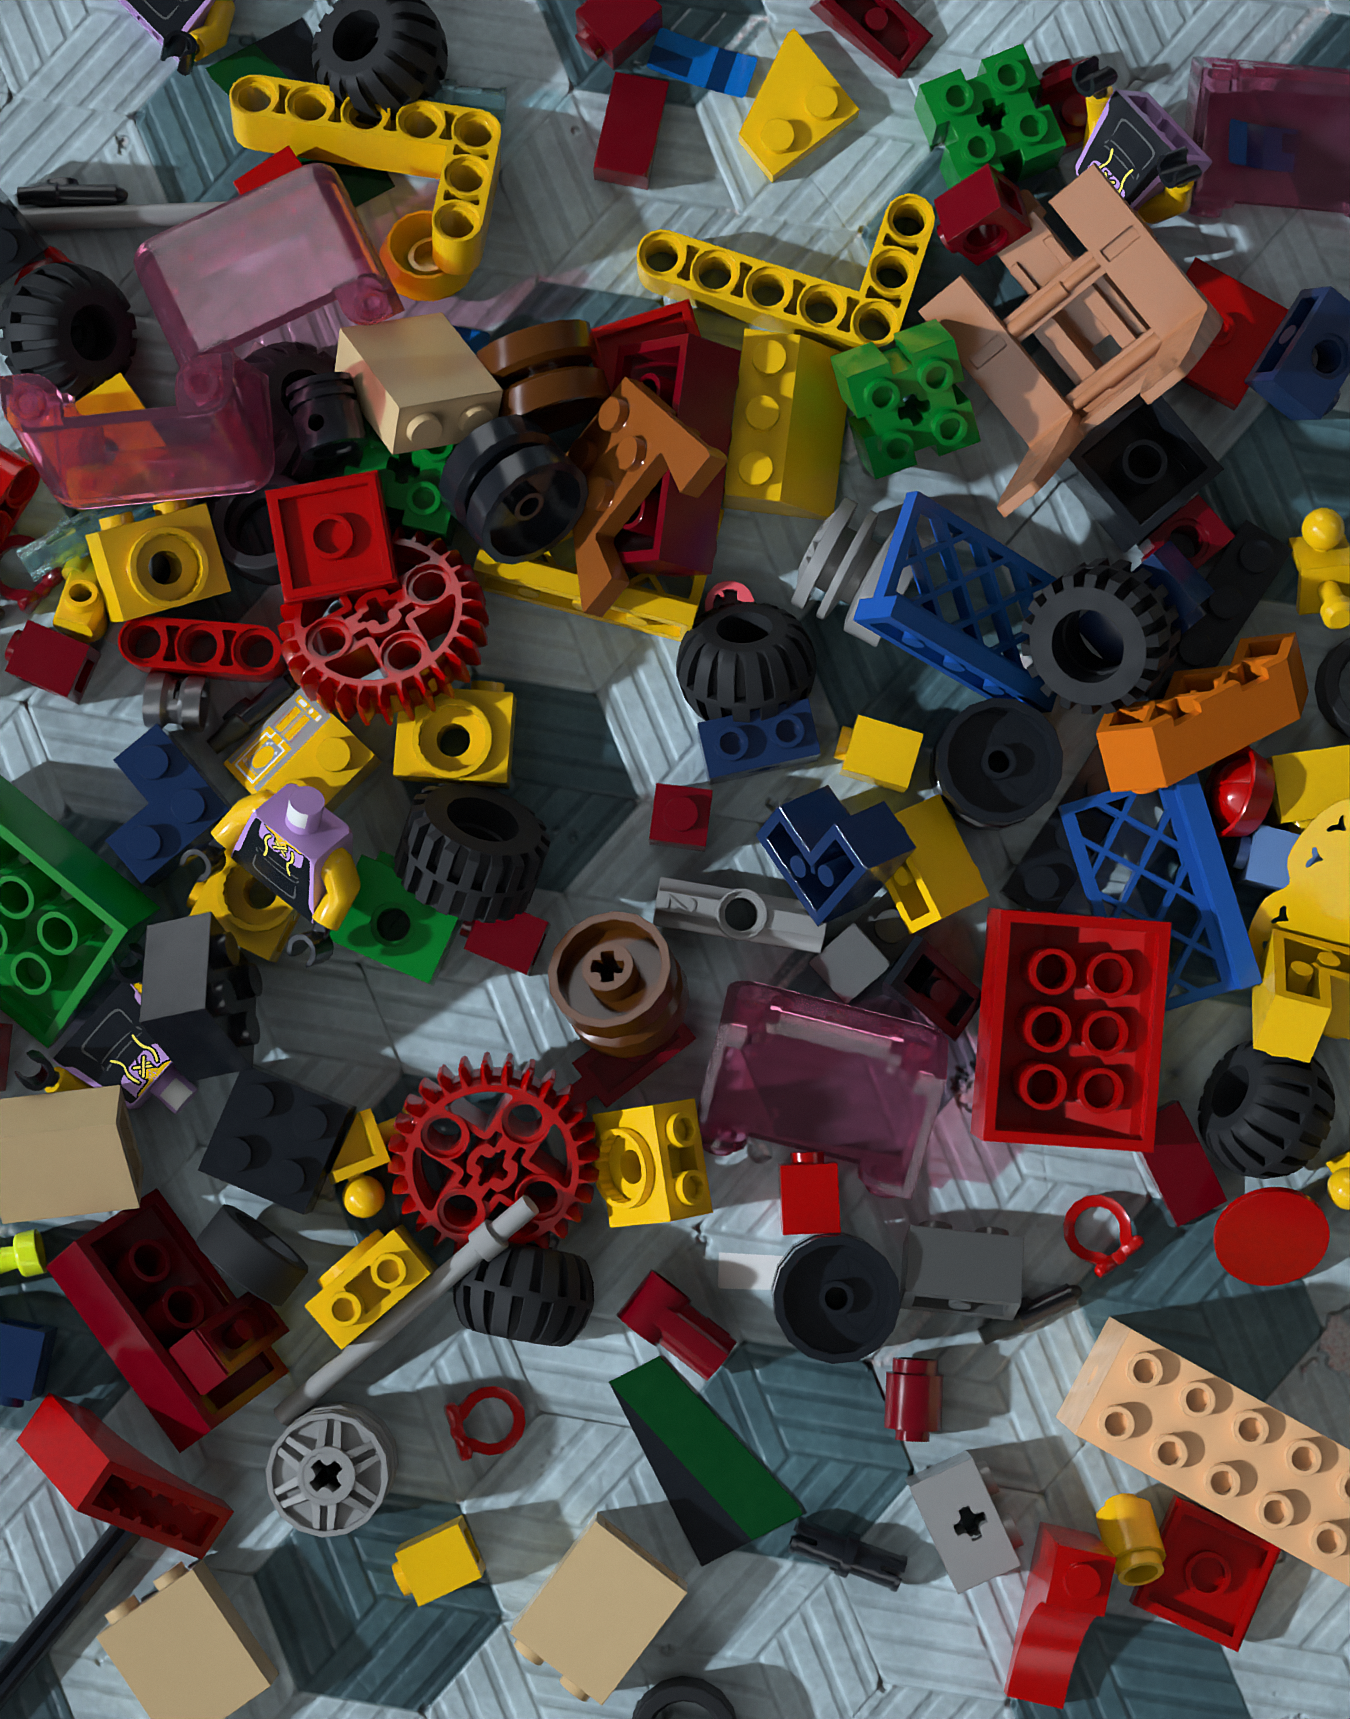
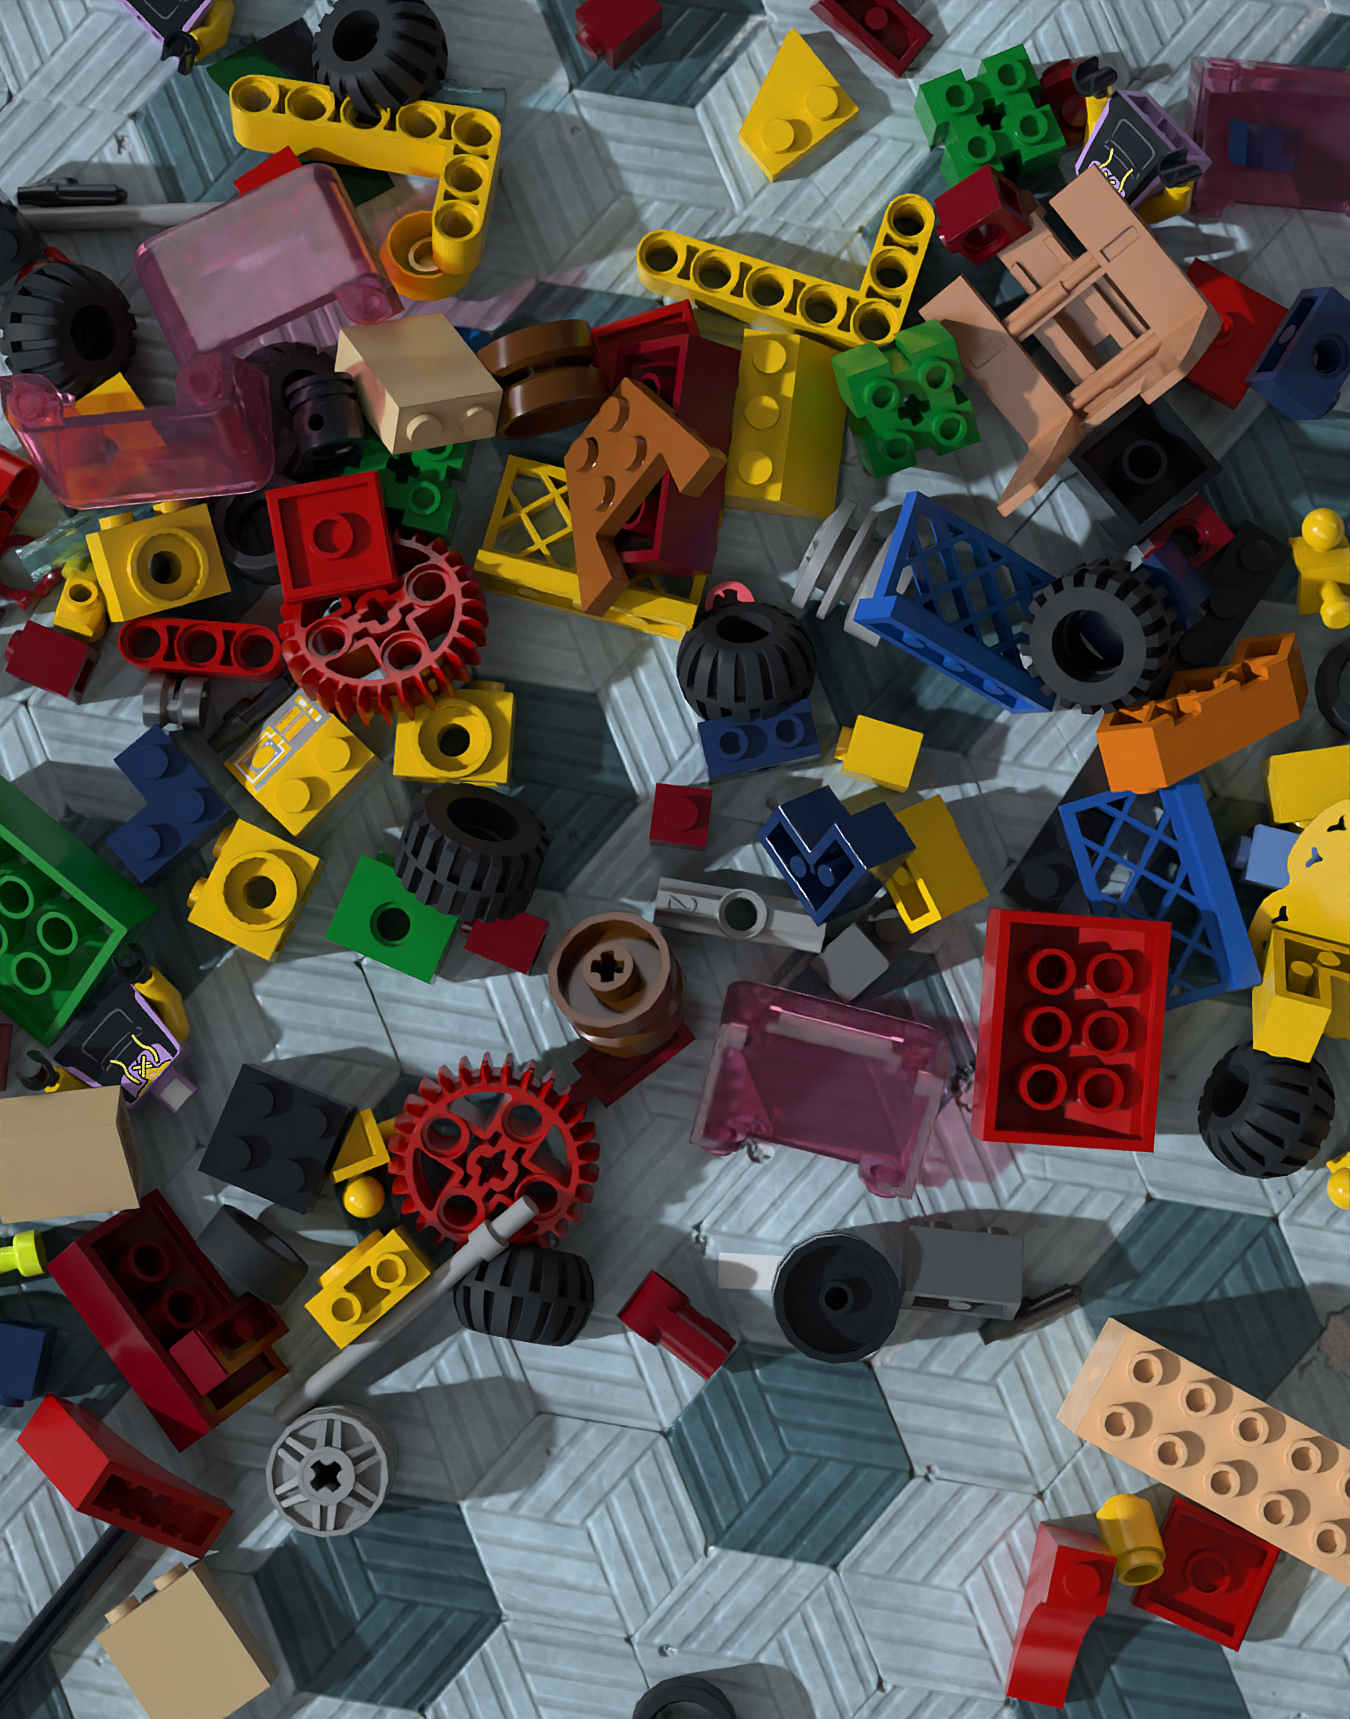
(200, 997): black brick -> none
(296, 853): torso -> none
(438, 1561): yellow brick -> none
(457, 1414): red piece -> none
(513, 489): black wheel -> none
(597, 1610): tan brick -> none
(630, 131): dark red slope -> none
(652, 1164): yellow brick -> none
(701, 64): clear blue sticker -> none
(703, 1469): dark green sticker -> none
(809, 1194): red brick -> none
(847, 1554): black pin -> none
(913, 1398): dark red brick -> none
(933, 989): black slope -> none
(966, 1555): light grey brick -> none
(1024, 745): black wheel -> none
(1103, 1263): red piece -> none
(1181, 1167): dark red slope -> none
(1239, 792): red hat -> none
(1271, 1236): red piece -> none

